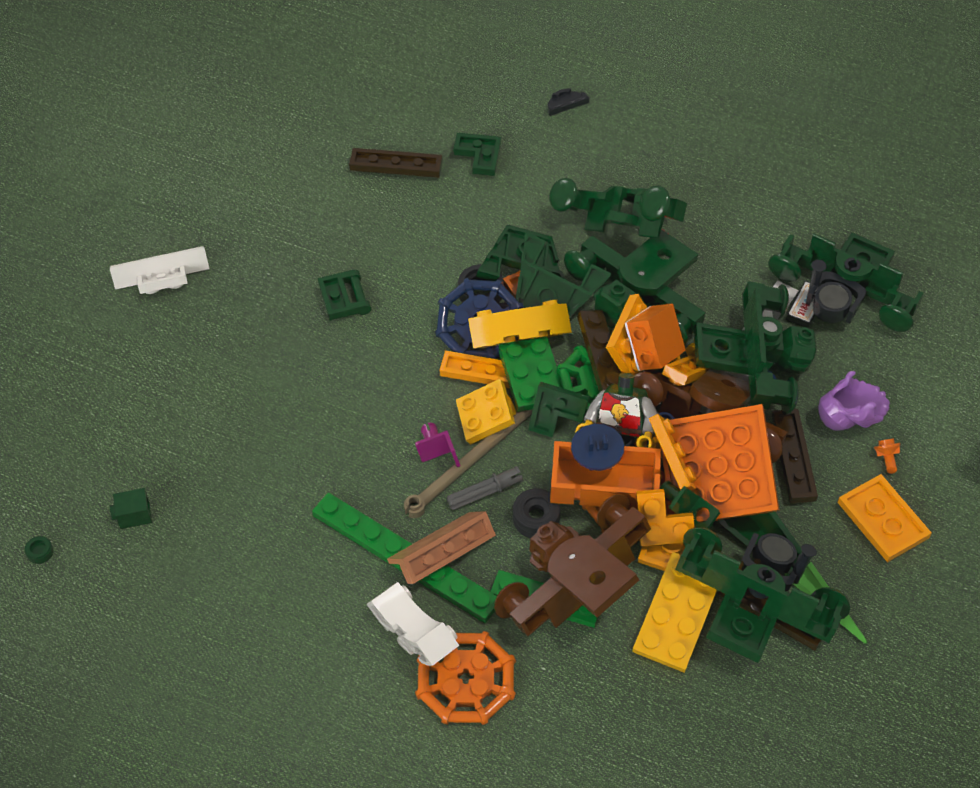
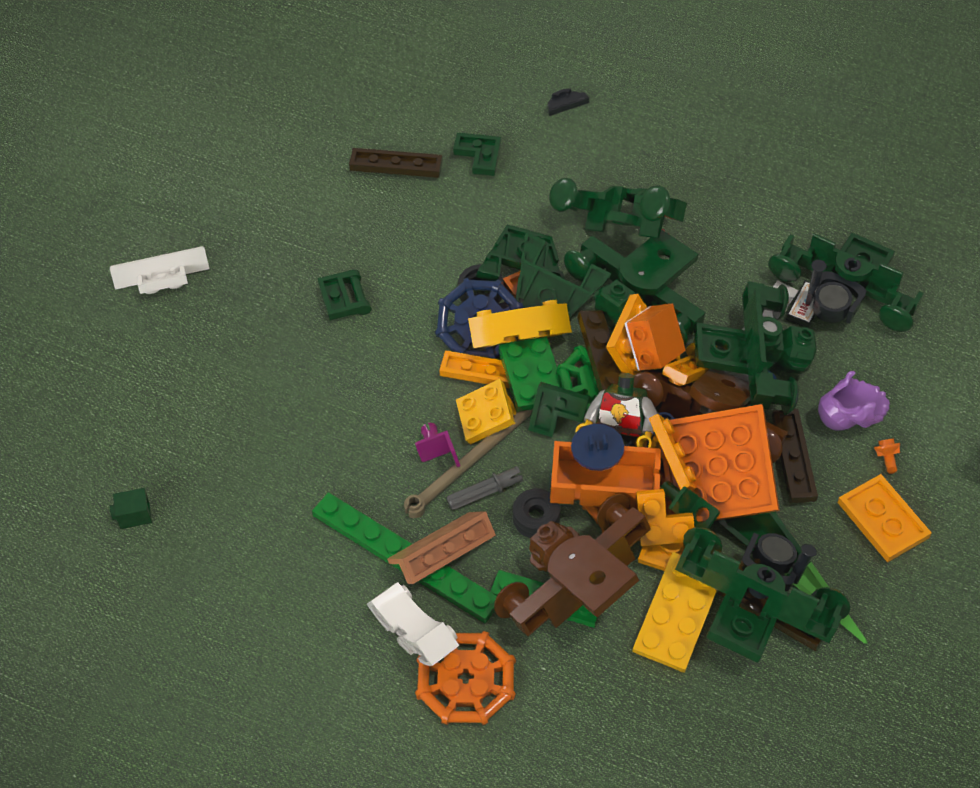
(39, 550): dark green tile -> none

